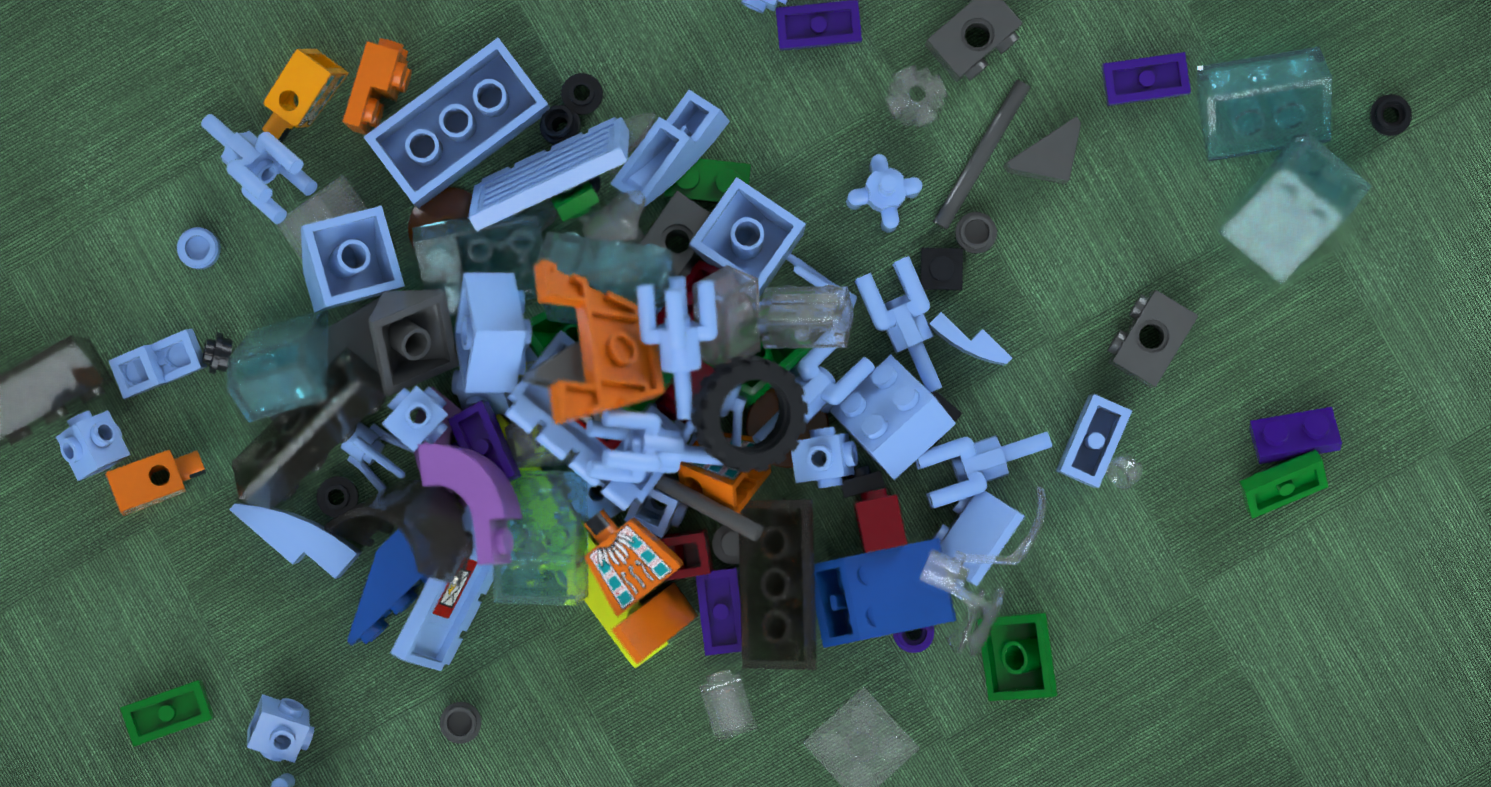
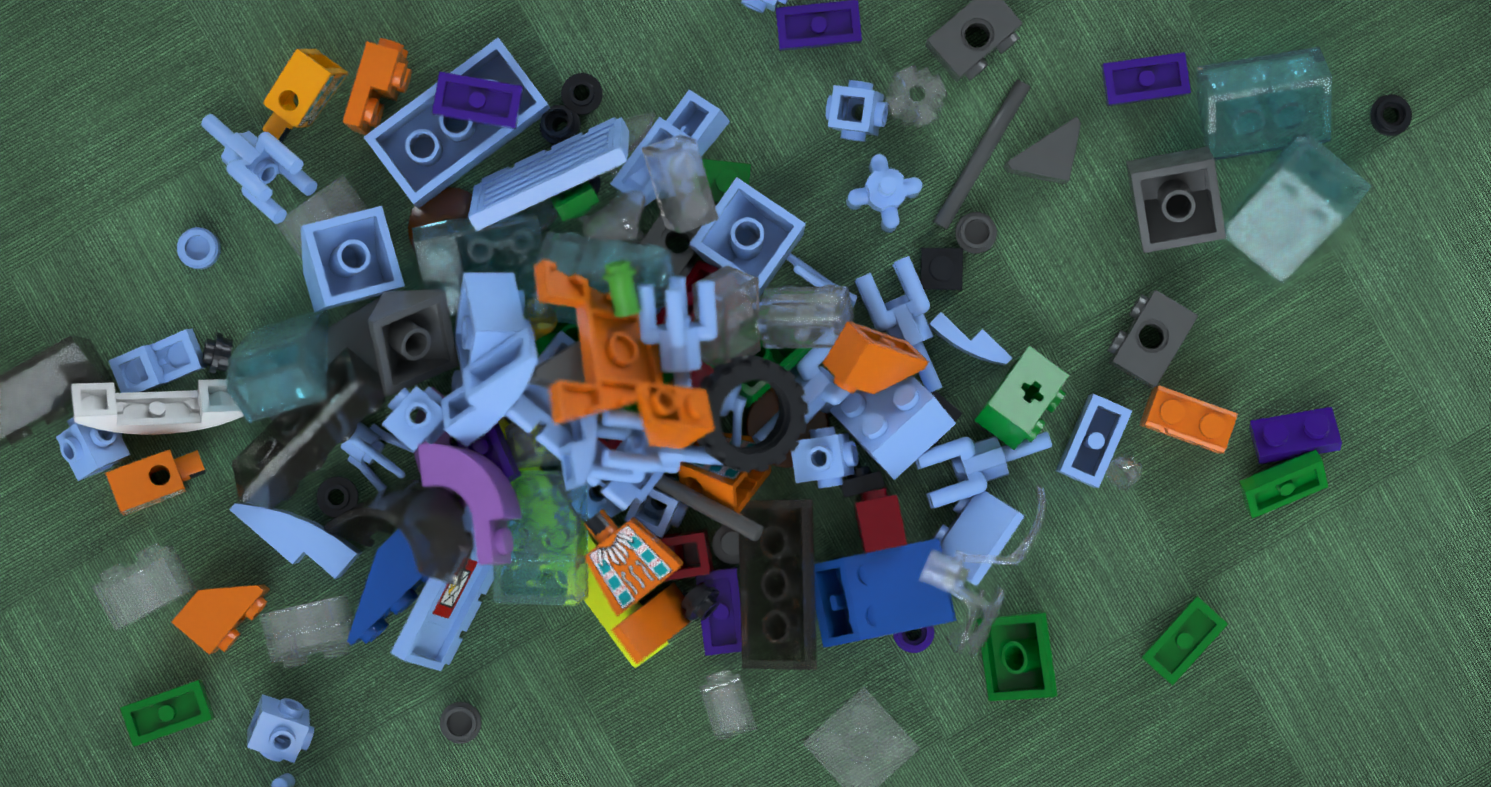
(143, 586): none -> clear brick
(153, 412): none -> white slope
(216, 613): none -> orange slope
(308, 630): none -> clear brick
(477, 100): none -> dark purple plate
(490, 387): none -> light blue slope
(541, 316): none -> clear light blue arm
(579, 455): none -> light blue slope
(622, 288): none -> bright green pin
(673, 414): none -> orange slope
(680, 183): none -> clear brick
(700, 602): none -> black plate
(842, 107): none -> light blue brick
(871, 359): none -> orange slope
(1022, 398): none -> brick
(1176, 199): none -> dark grey slope
(1184, 640): none -> green plate
(1188, 419): none -> orange brick

